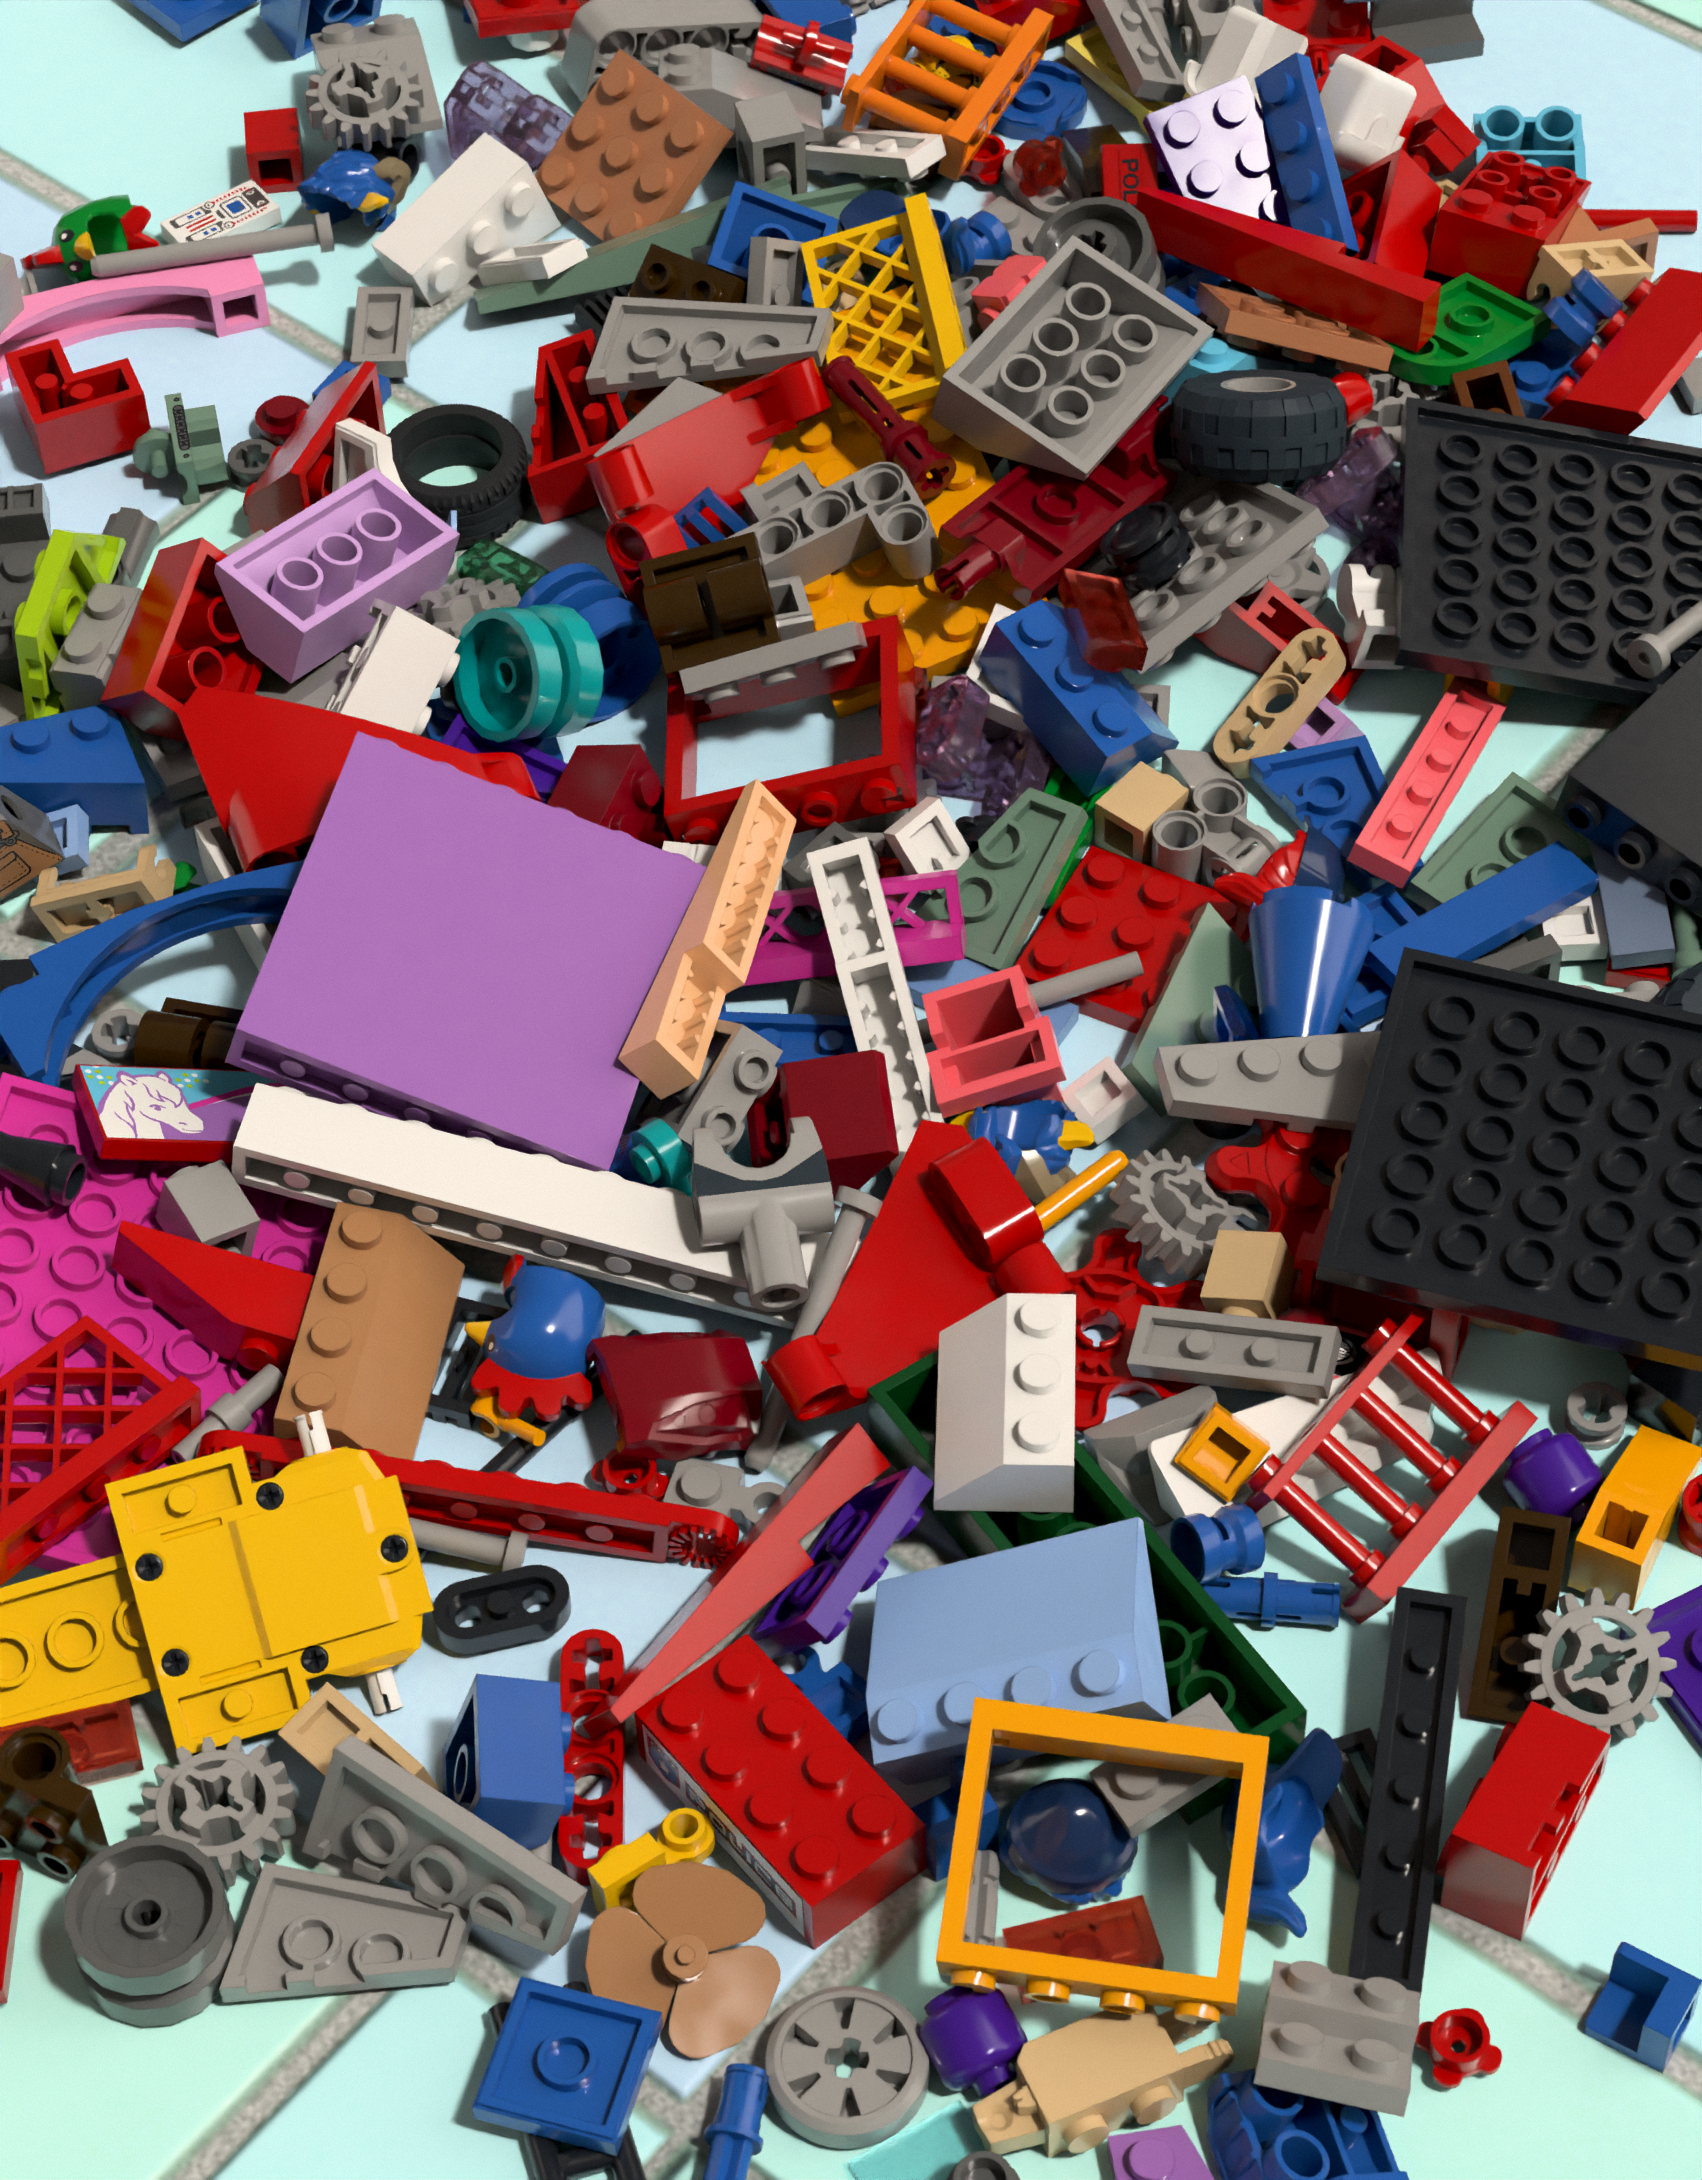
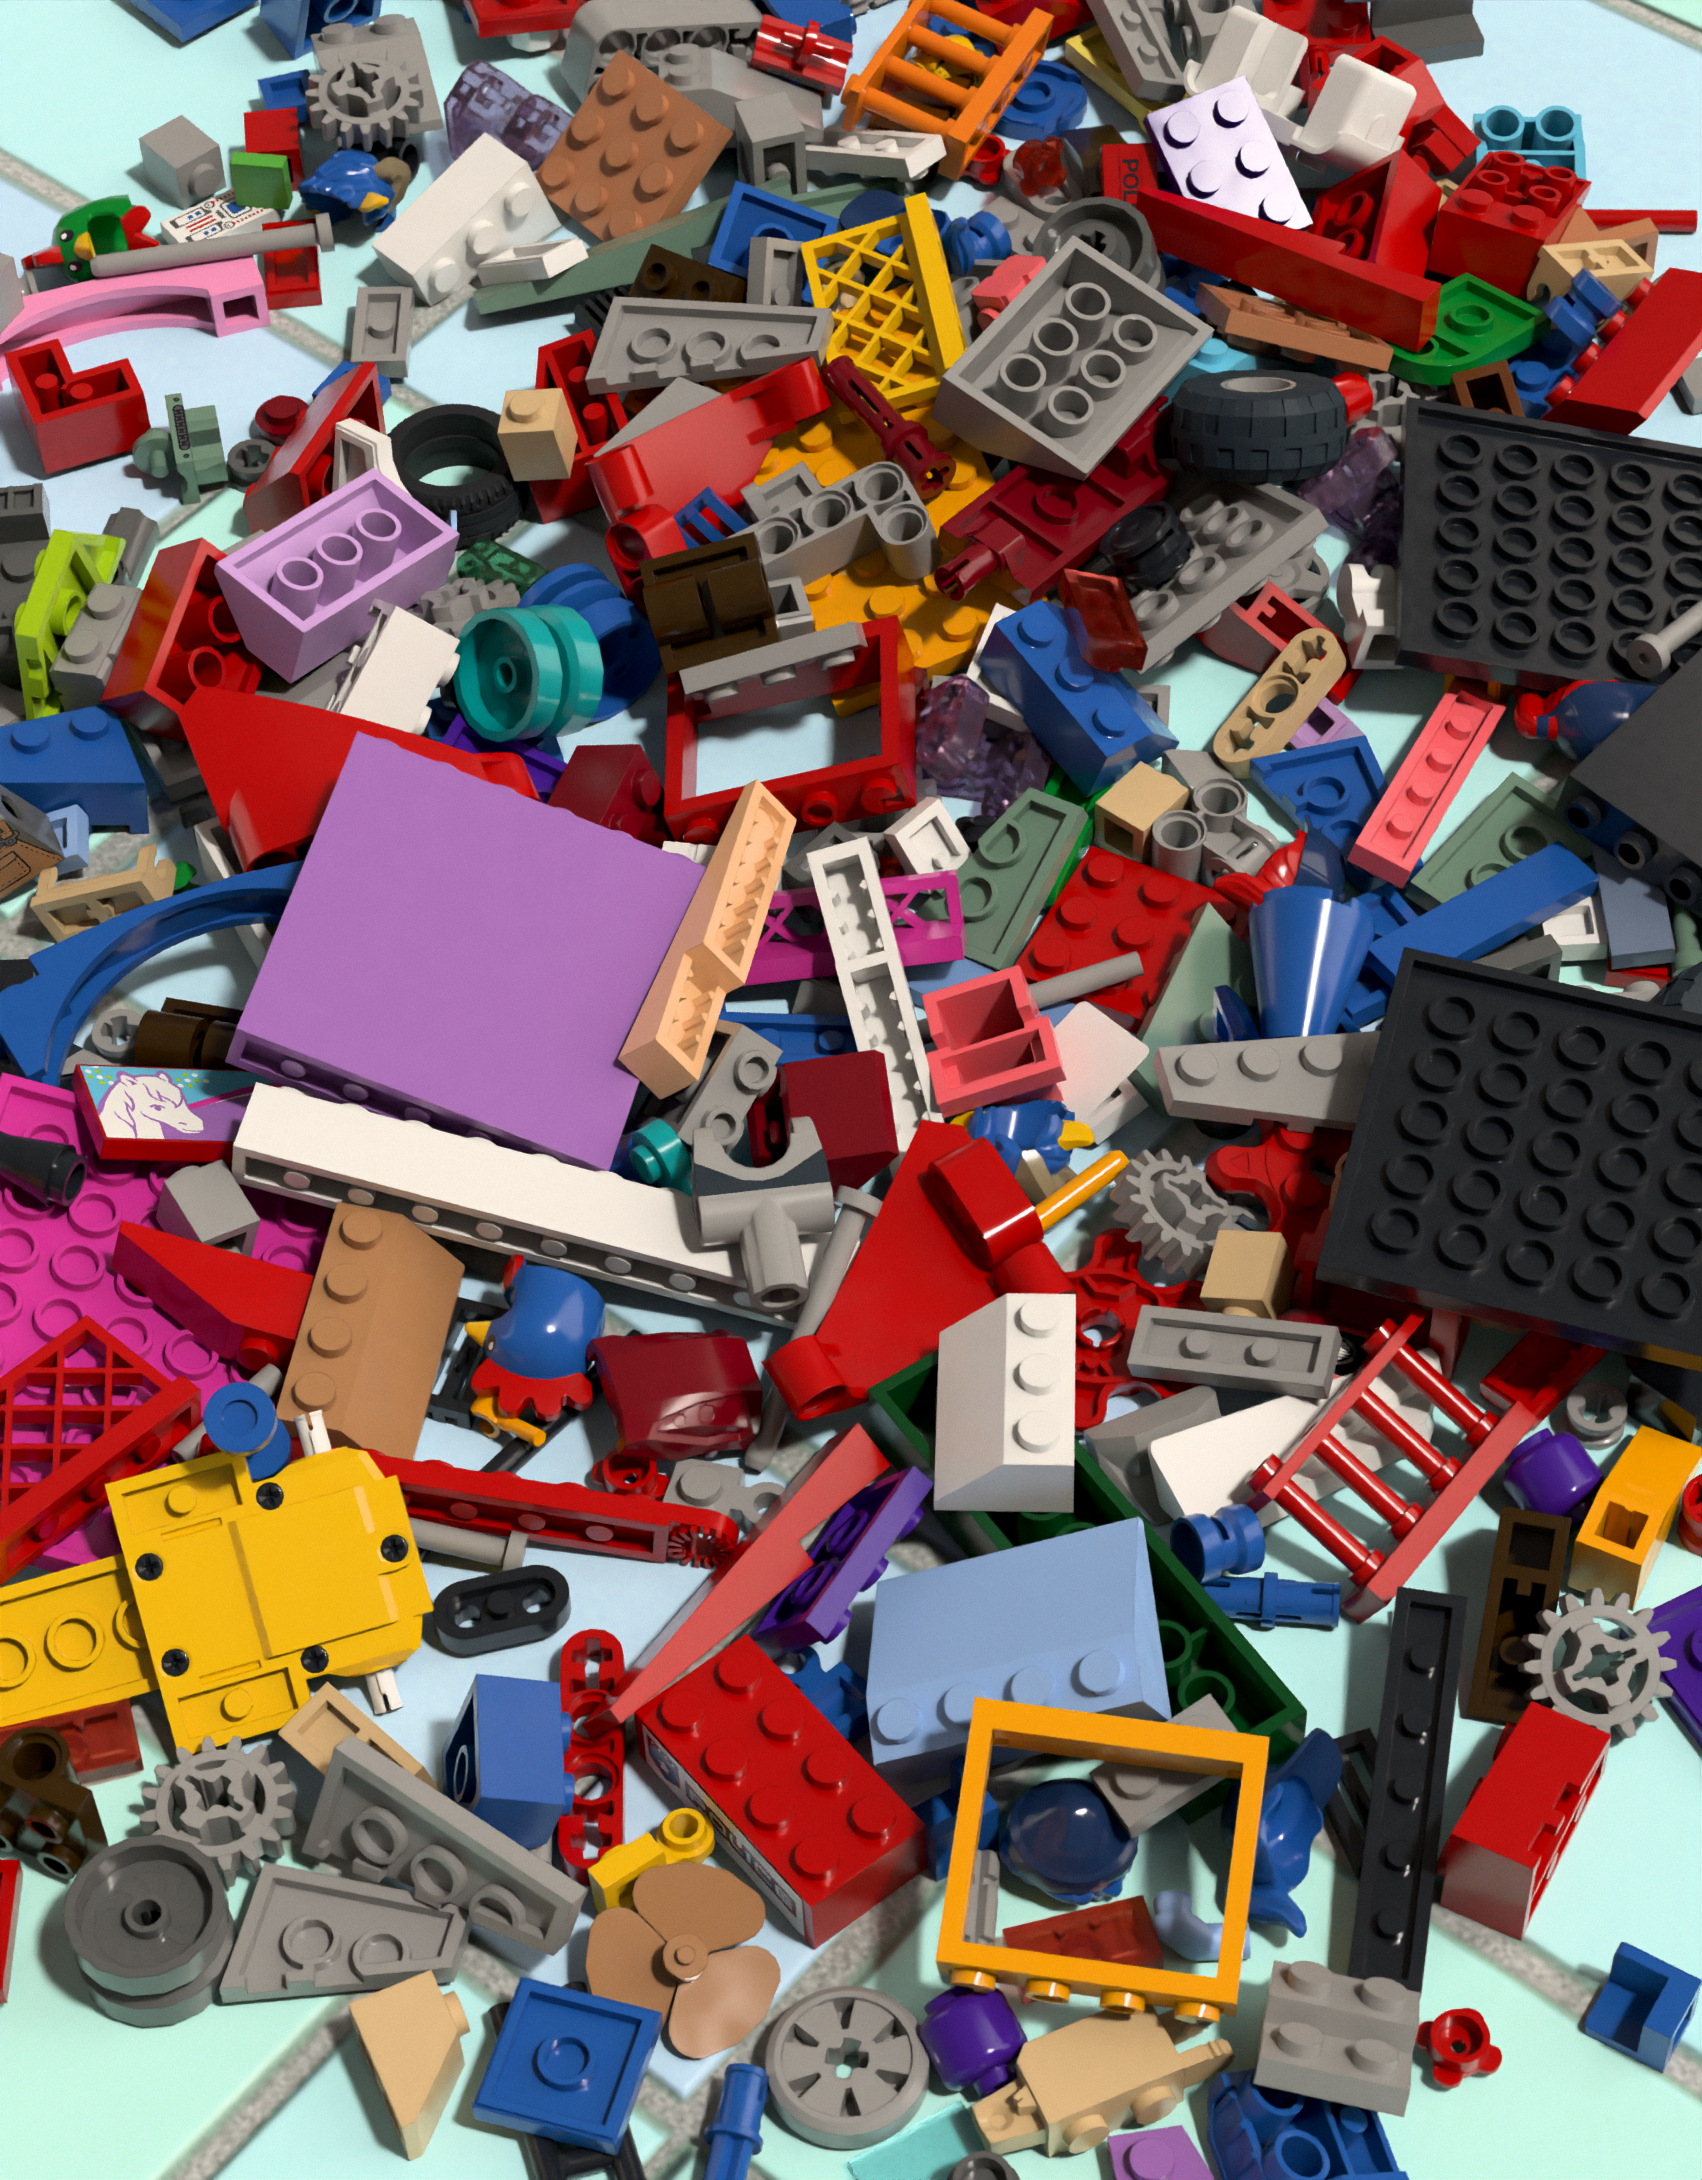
(182, 162): none -> light grey brick
(246, 1424): none -> blue wheel
(261, 180): none -> bright green tile
(286, 92): none -> blue plate
(292, 274): none -> red tile
(412, 2052): none -> tan slope
(537, 434): none -> tan brick
(1094, 1057): none -> white sticker
(1186, 1931): none -> light blue arm
(1222, 1451): light orange slope -> none
(1304, 151): blue plate -> none
(1539, 1373): none -> red plate
(1578, 714): none -> dark blue hair

